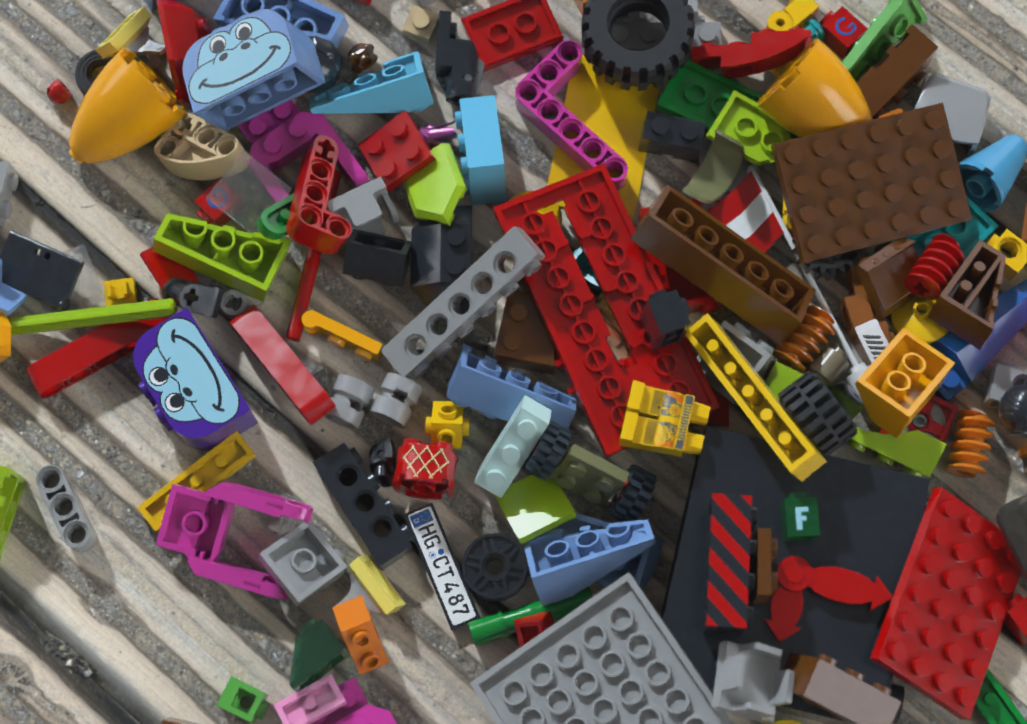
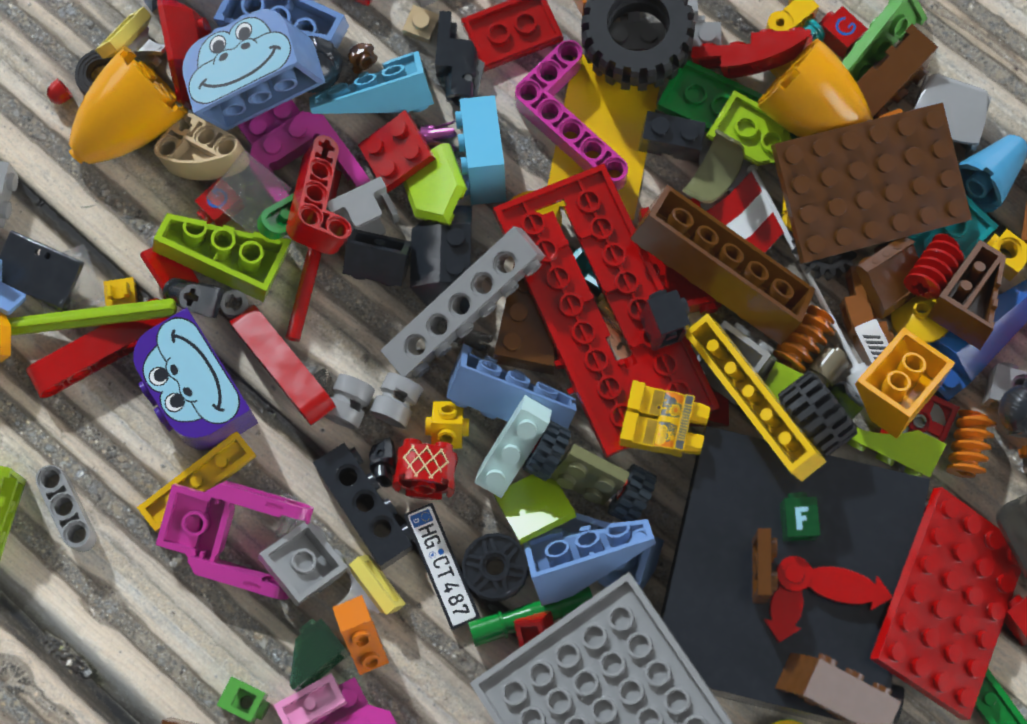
(341, 335): light orange plate -> none
(727, 564): brick -> none
(751, 681): light grey panel -> none

